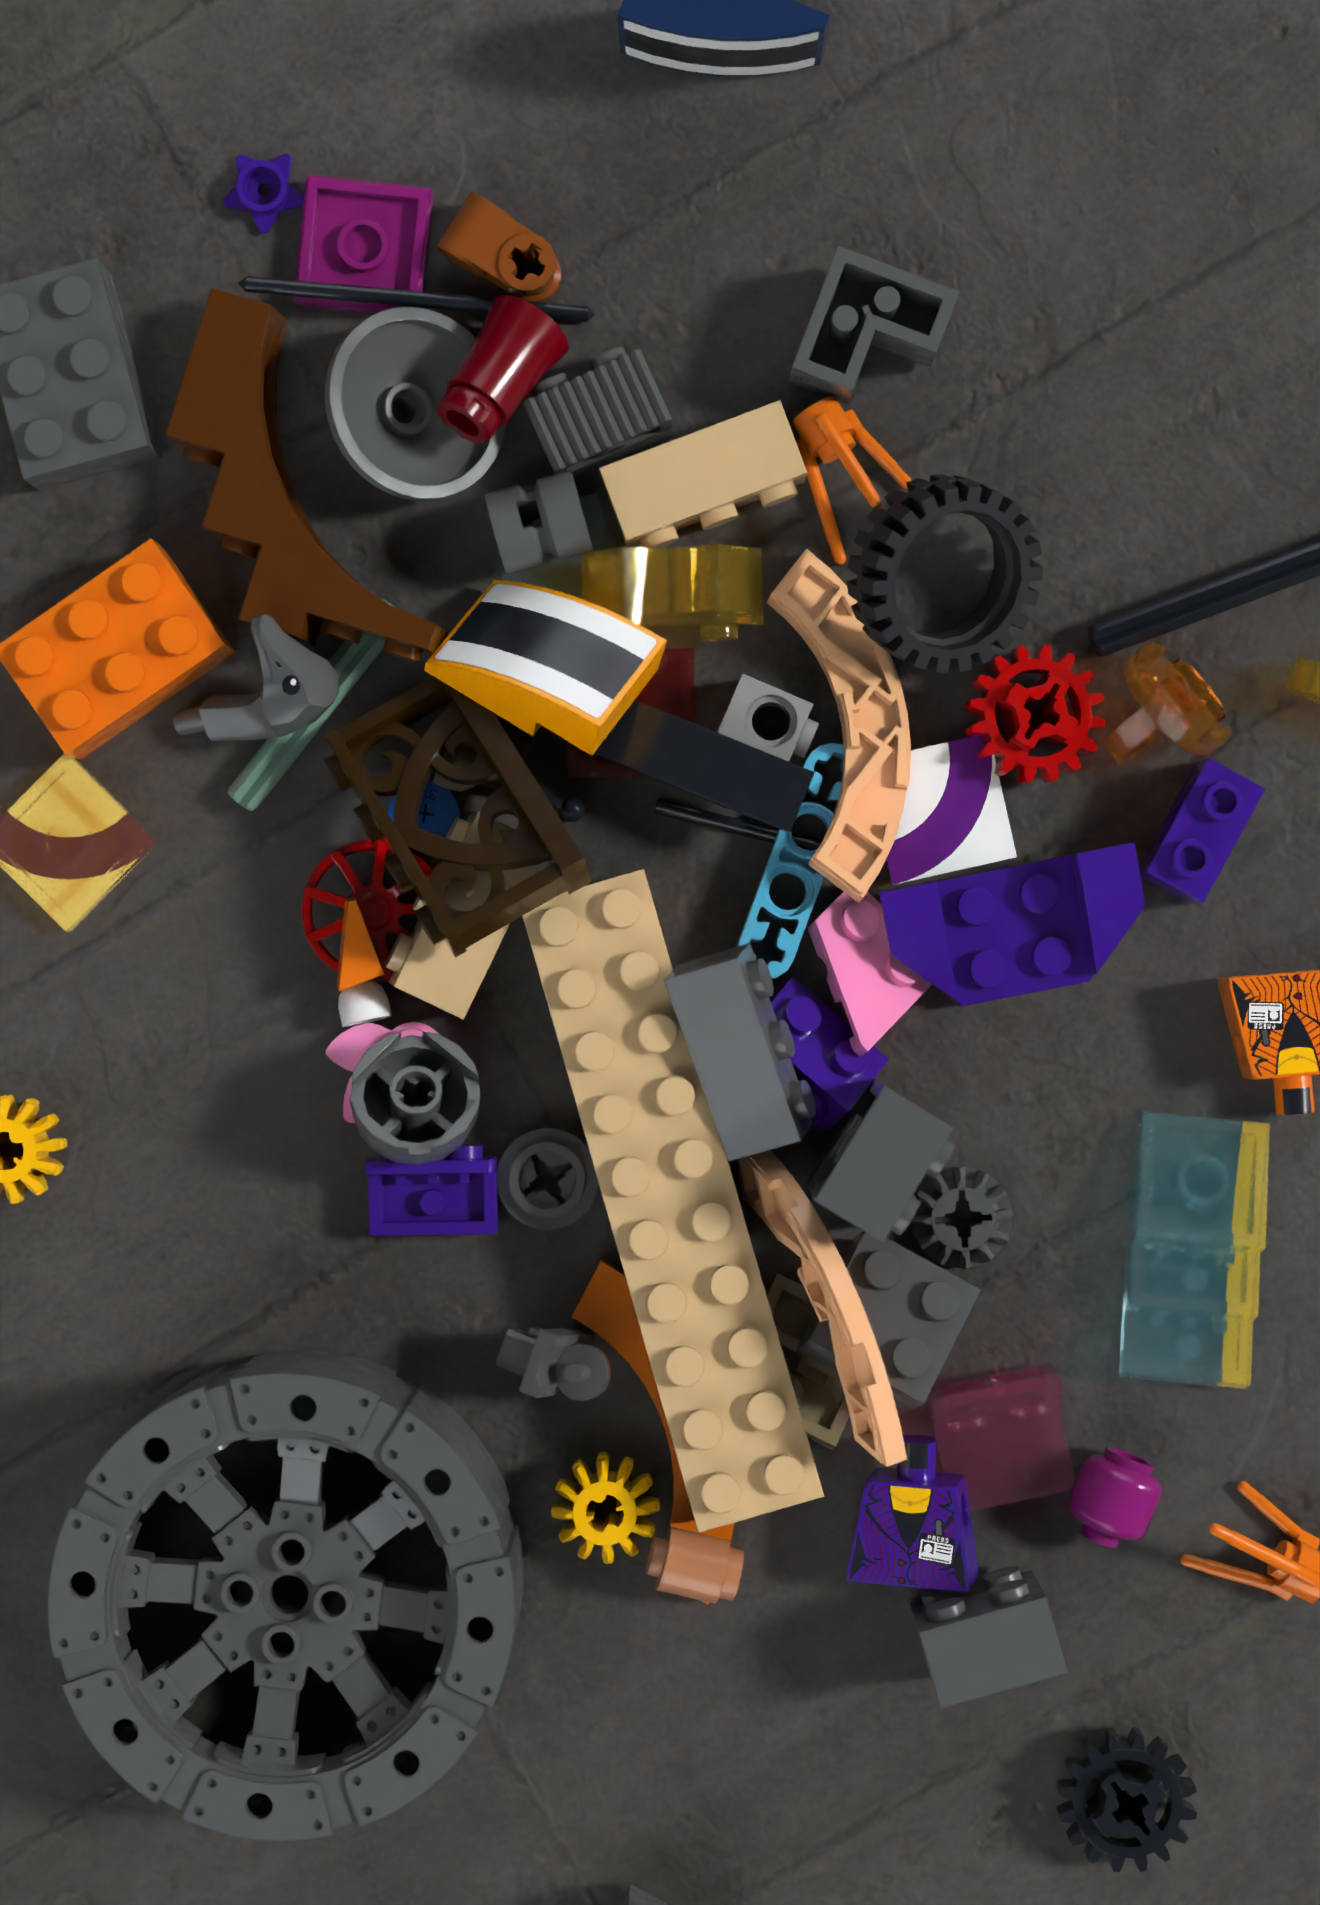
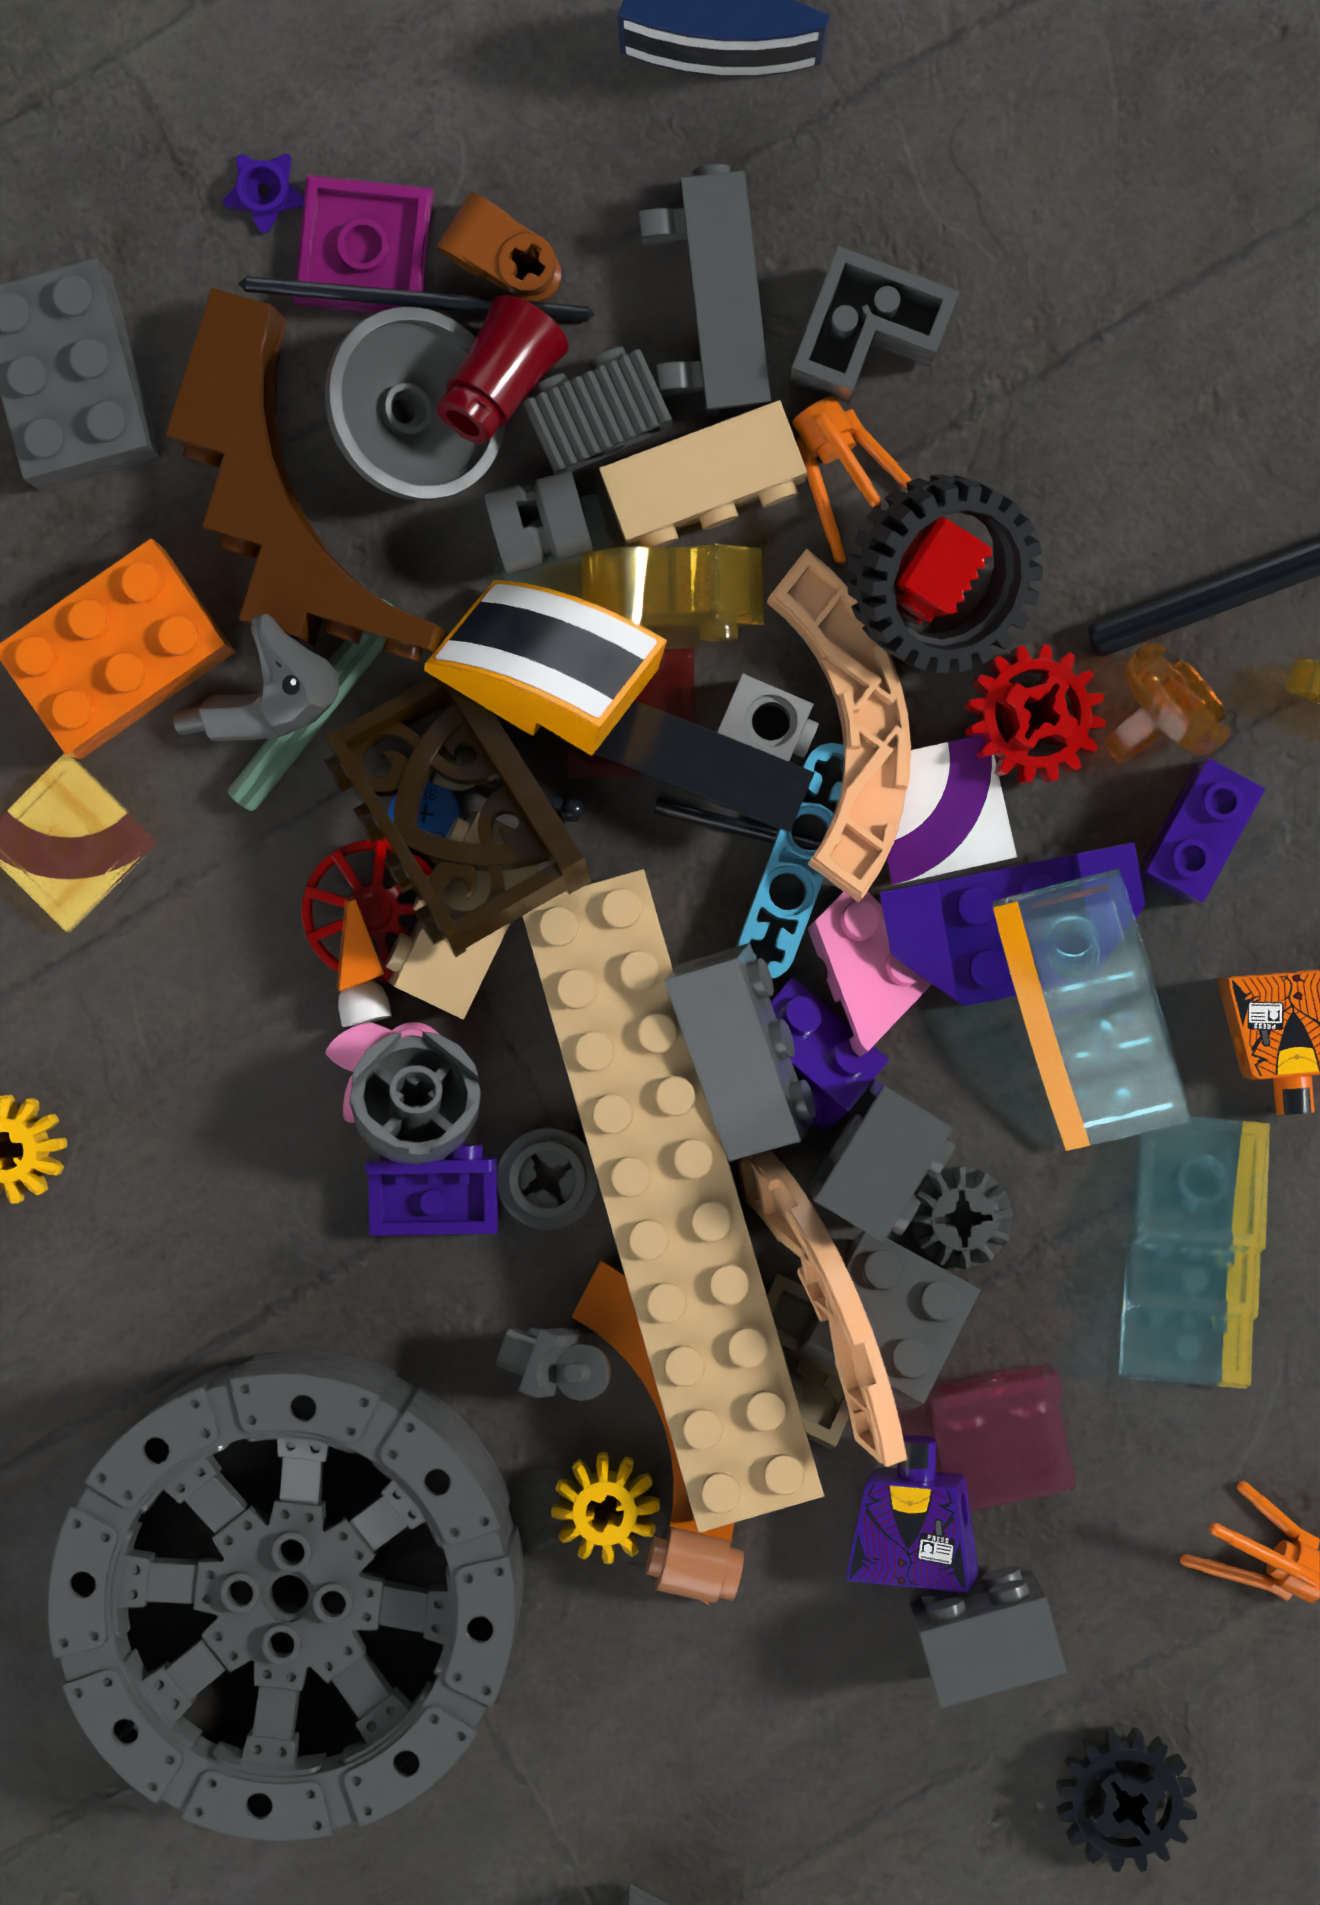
(723, 290): none -> dark grey brick
(937, 571): none -> red brick
(1091, 1010): none -> clear light blue slope
(1115, 1497): magenta head -> none

